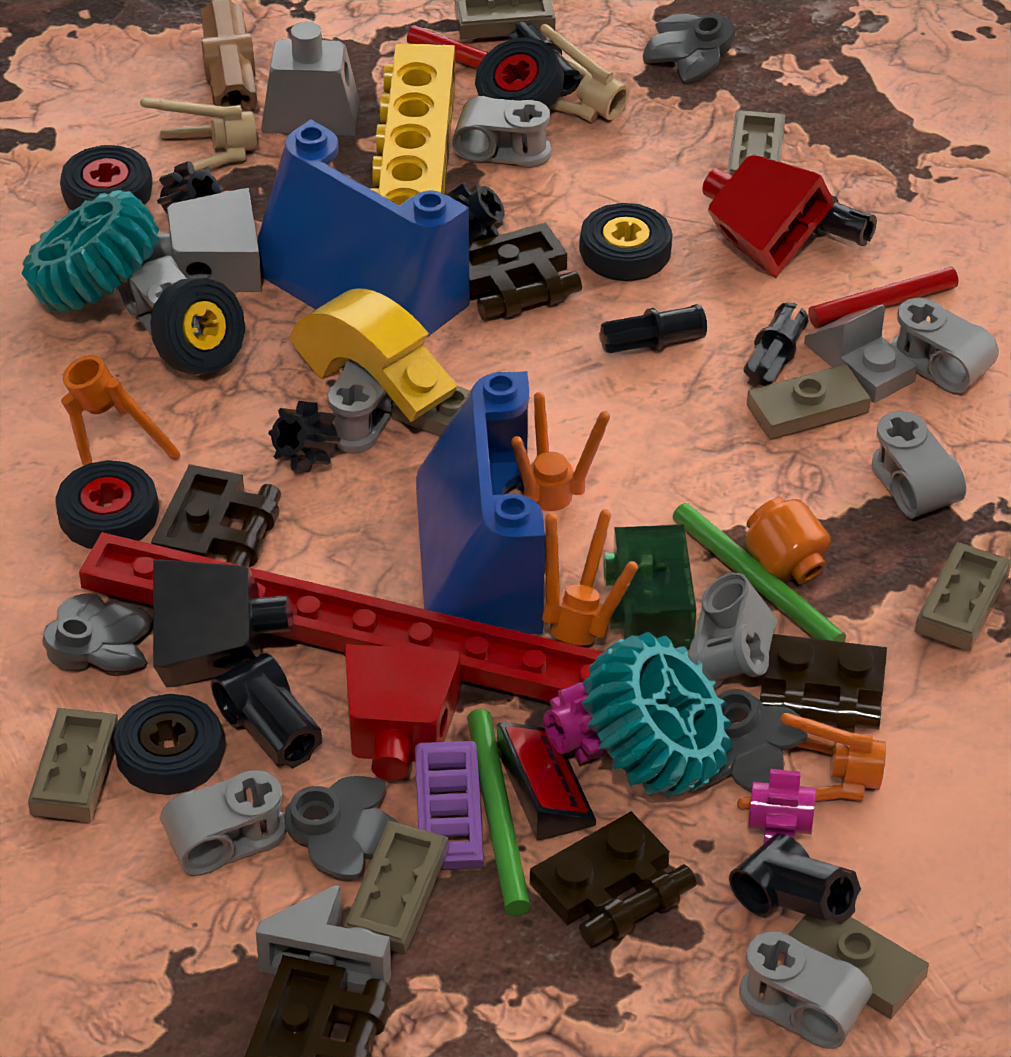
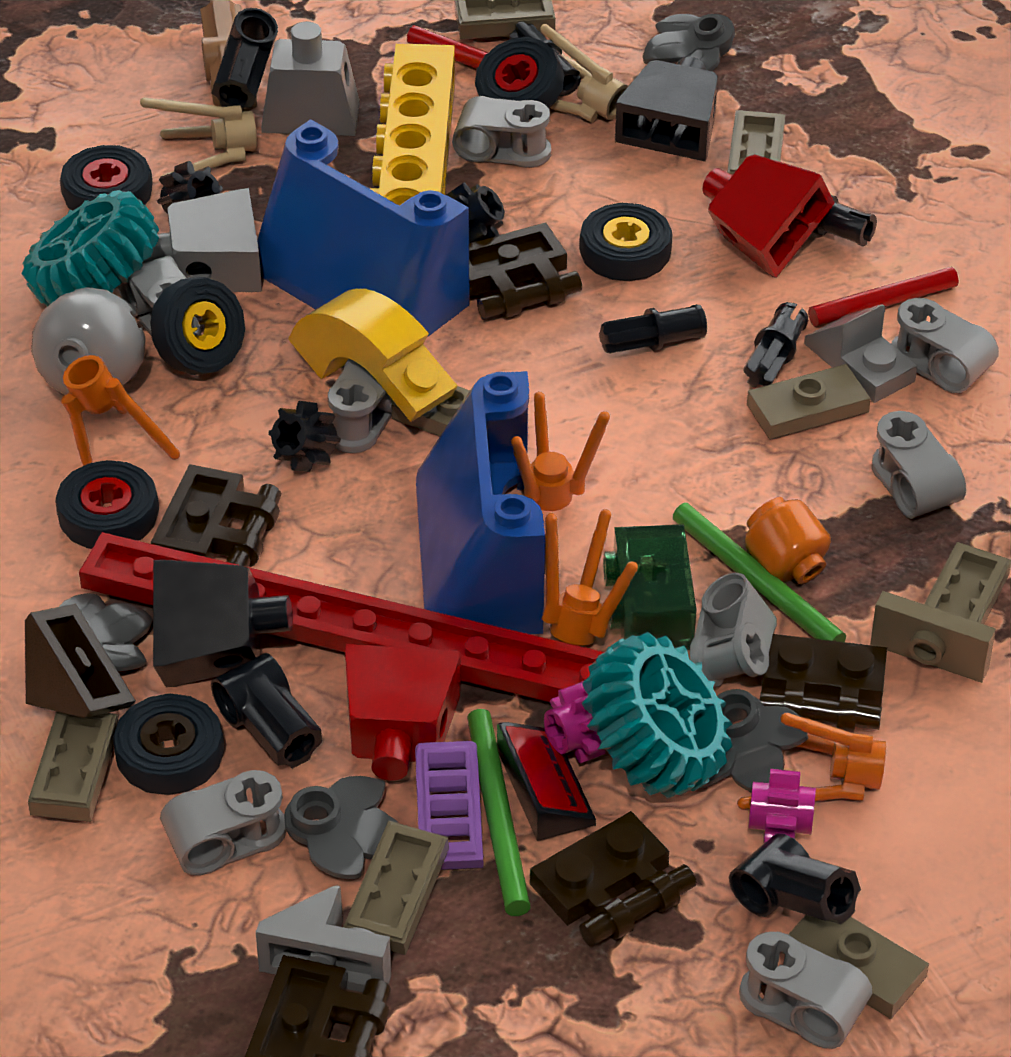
(69, 666): none -> dark brown slope
(84, 325): none -> light grey cylinder
(245, 58): none -> black piece
(669, 109): none -> torso
(932, 636): none -> dark tan plate

